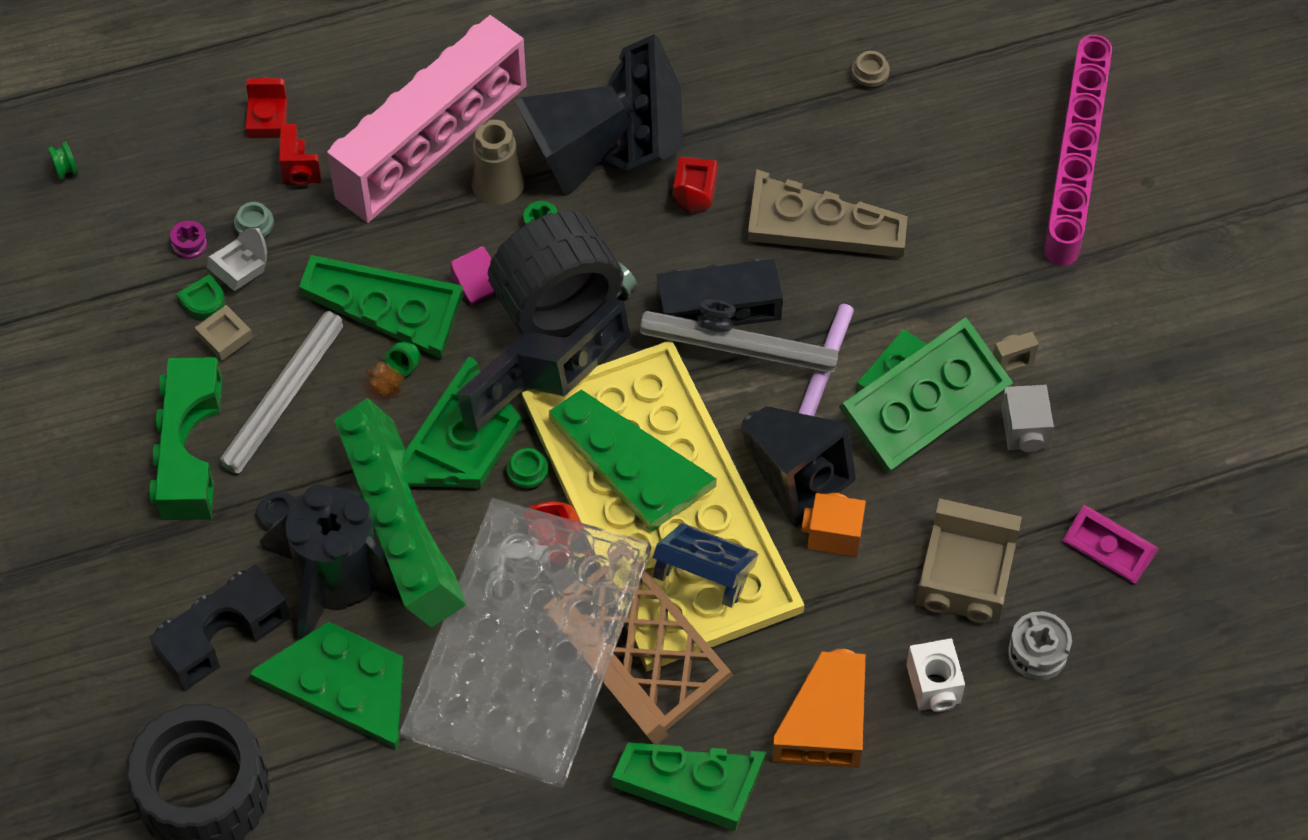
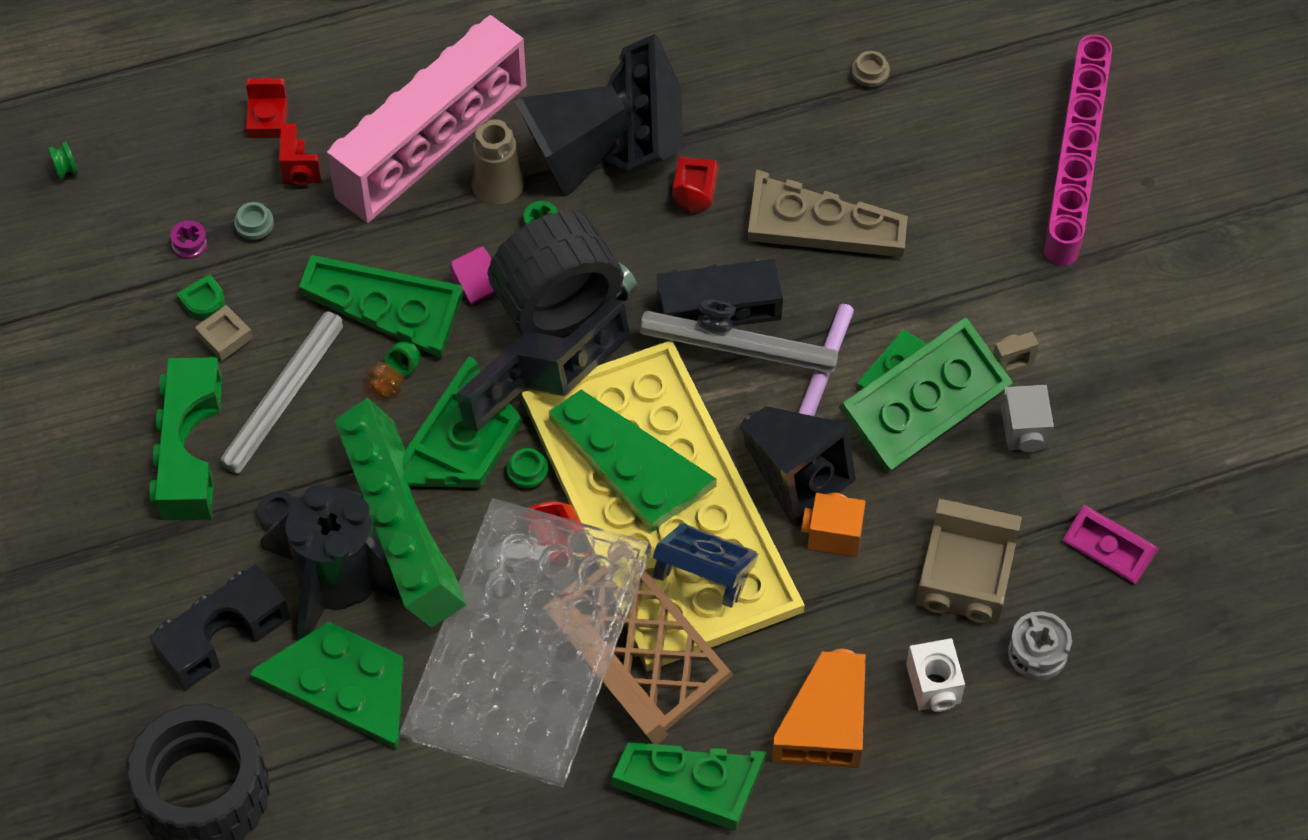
(241, 259): light grey plate -> none

